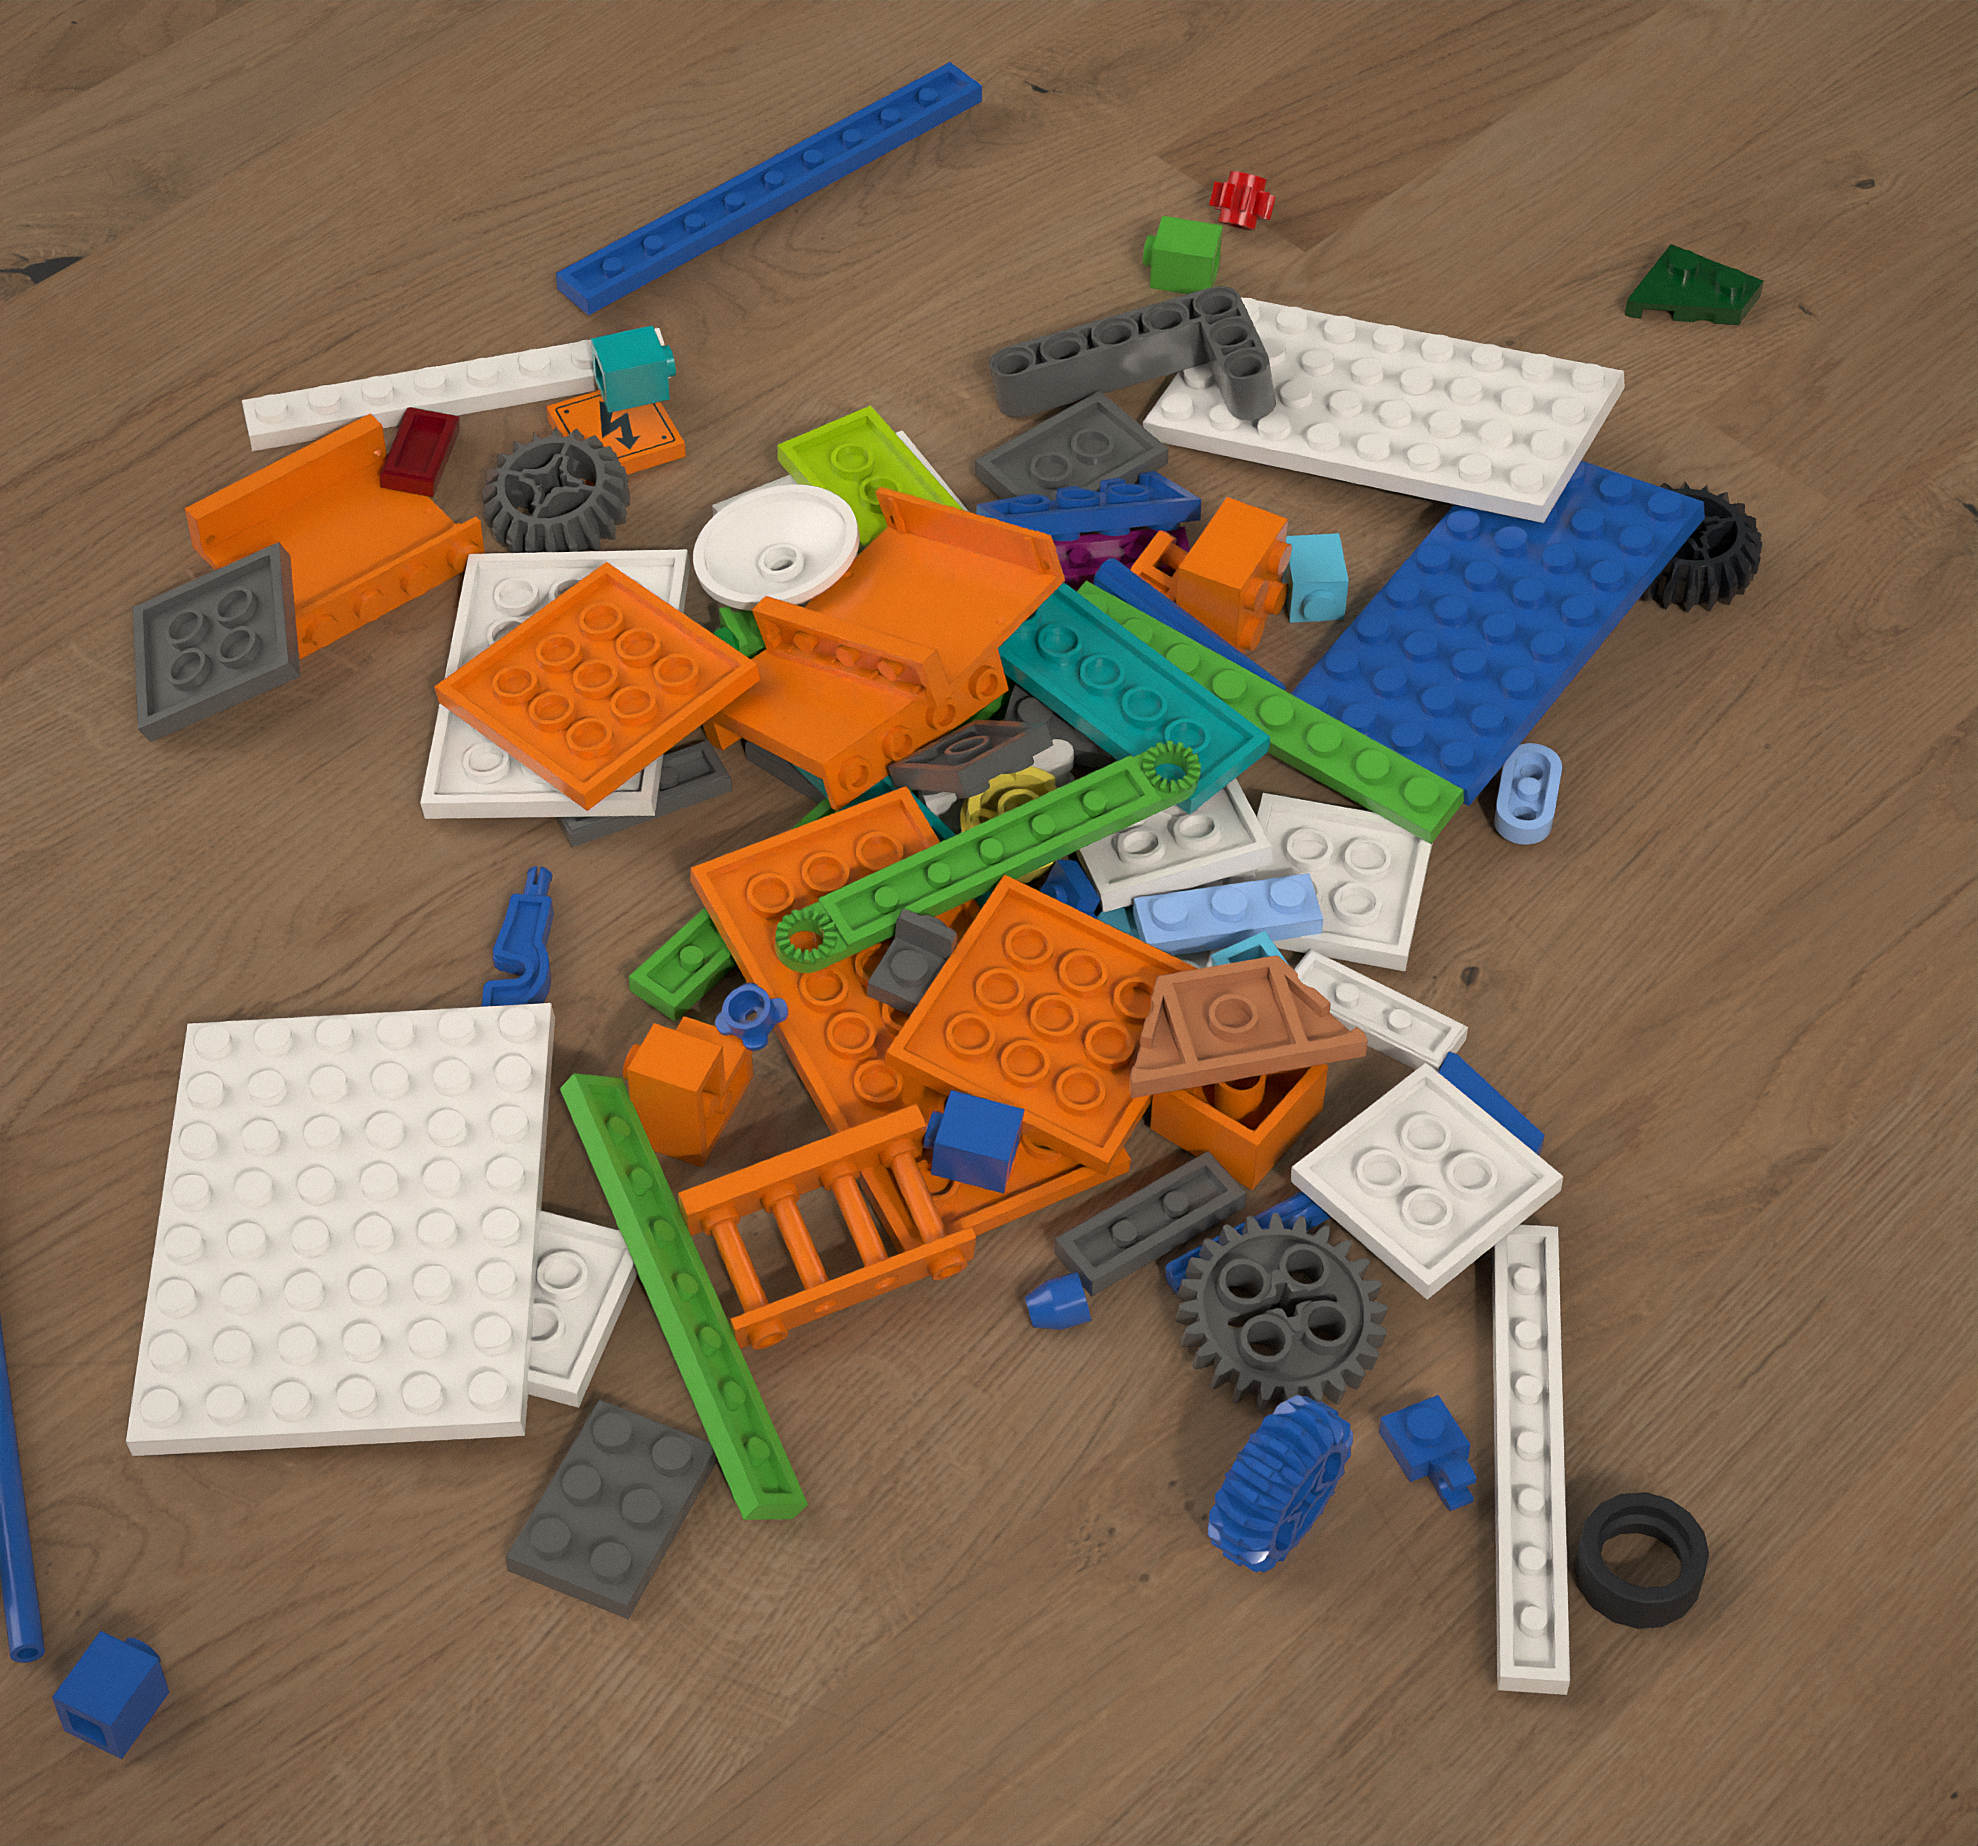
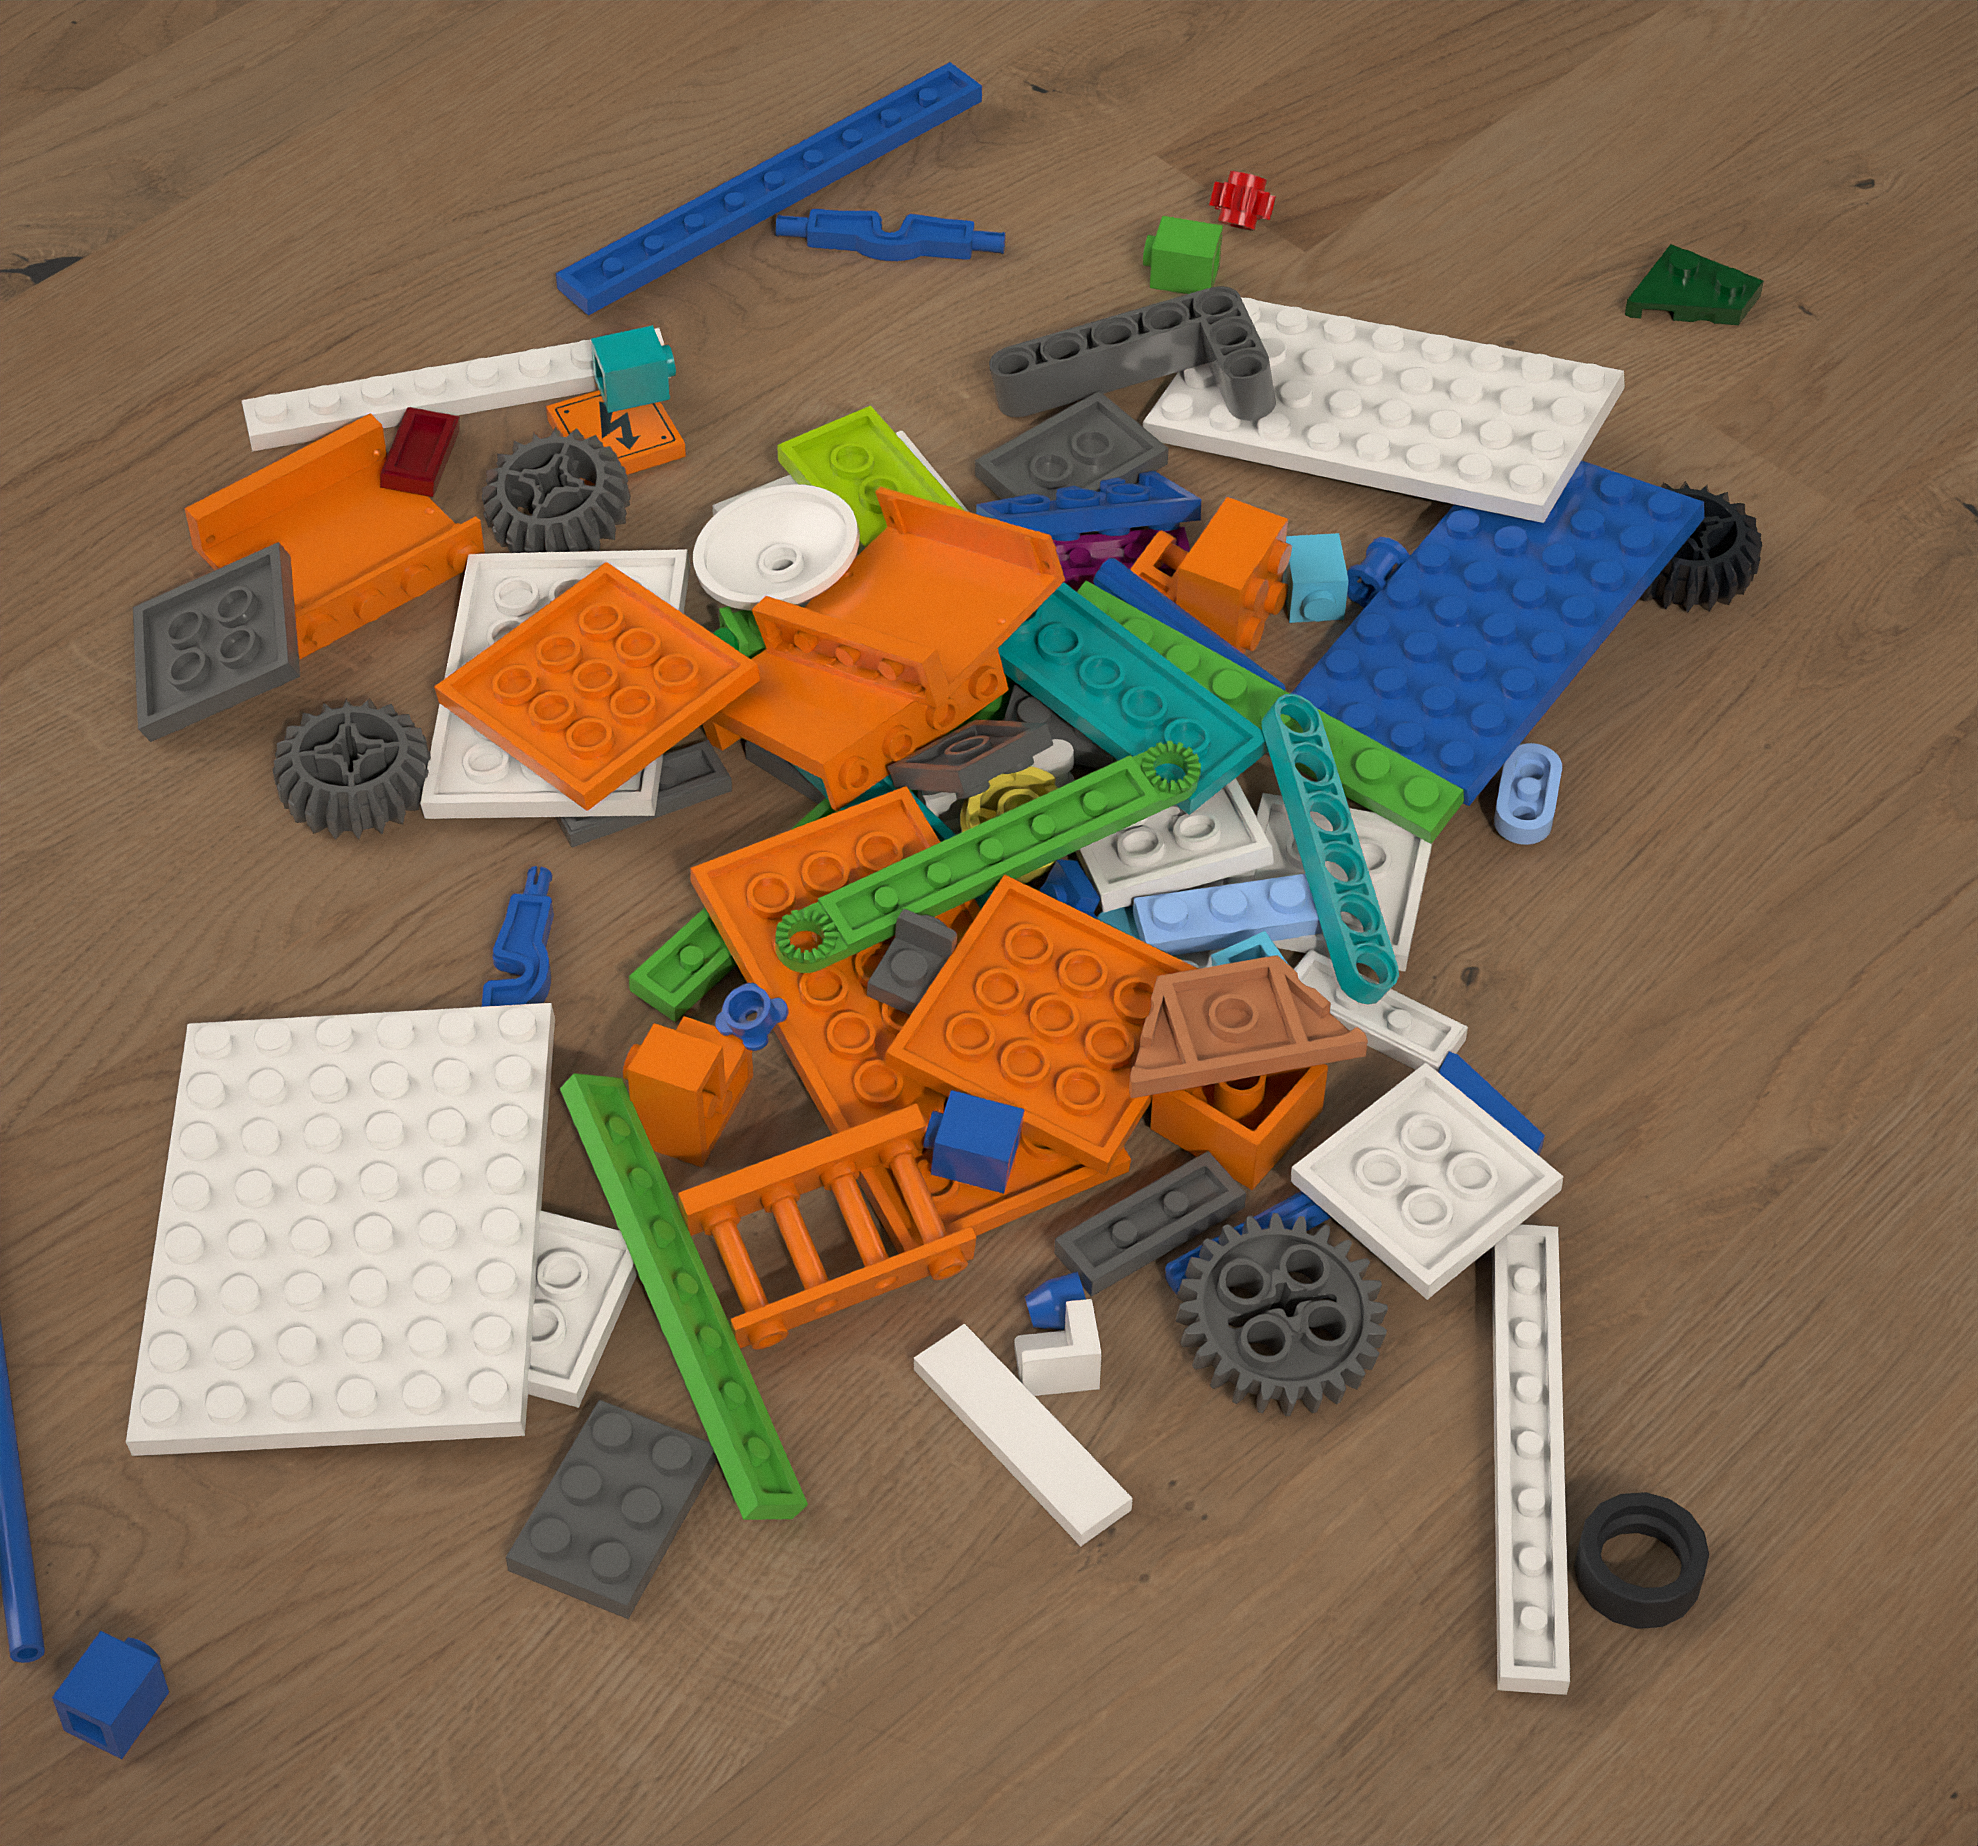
(317, 774): none -> dark grey gear
(916, 237): none -> blue piece
(1023, 1435): none -> white tile
(1062, 1359): none -> white panel
(1280, 1483): blue gear -> none
(1337, 846): none -> teal beam
(1375, 569): none -> blue bush
(1431, 1444): blue plate -> none

